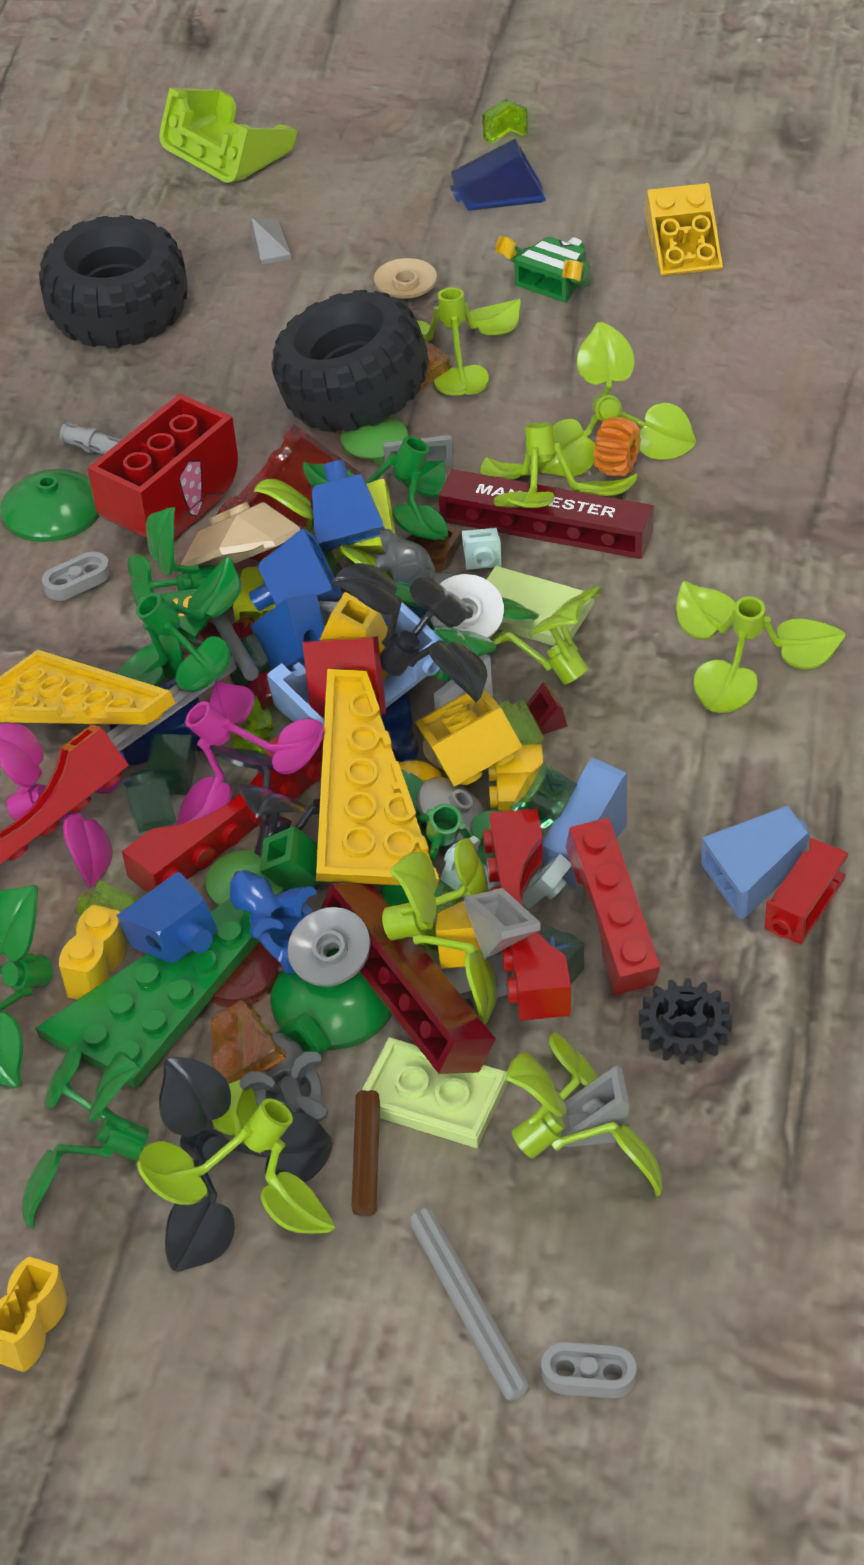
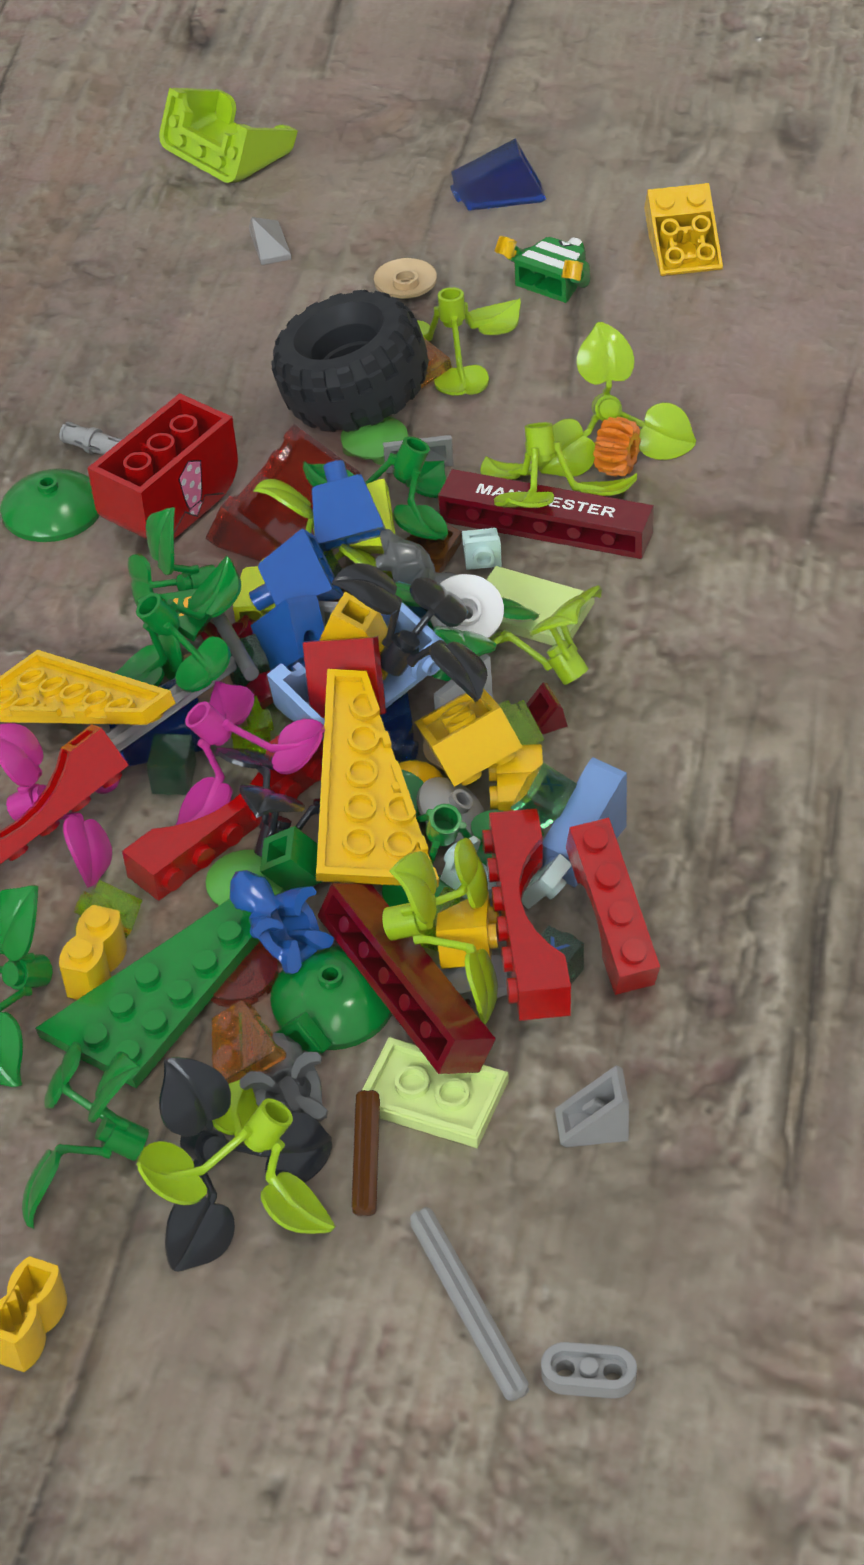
(76, 576): light grey plate -> none
(113, 281): black tyre -> none
(149, 800): clear green brick -> none
(169, 921): blue torso -> none
(239, 535): tan wedge -> none
(322, 932): light grey dish -> none
(499, 920): light grey slope -> none
(503, 118): clear neon green bracket -> none
(545, 1124): lime plant -> none
(685, 1021): black gear -> none
(725, 686): lime plant -> none
(754, 857): medium blue slope -> none
(805, 892): red window -> none

